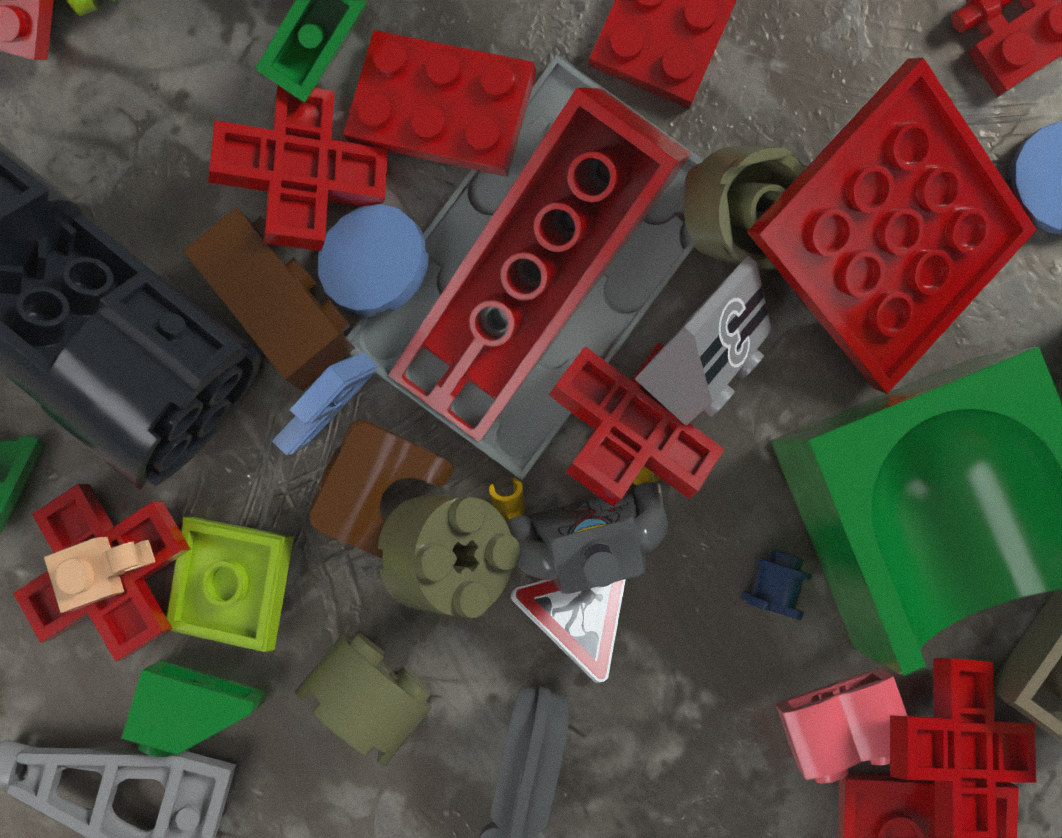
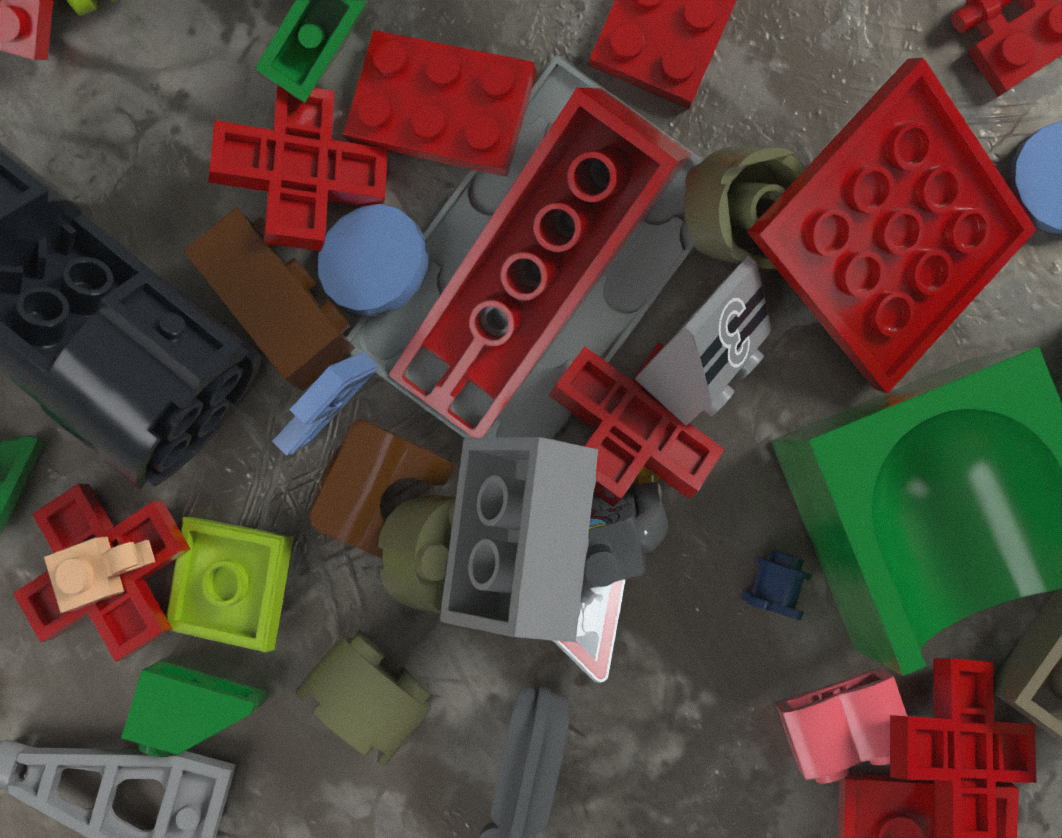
(520, 537): none -> light grey brick

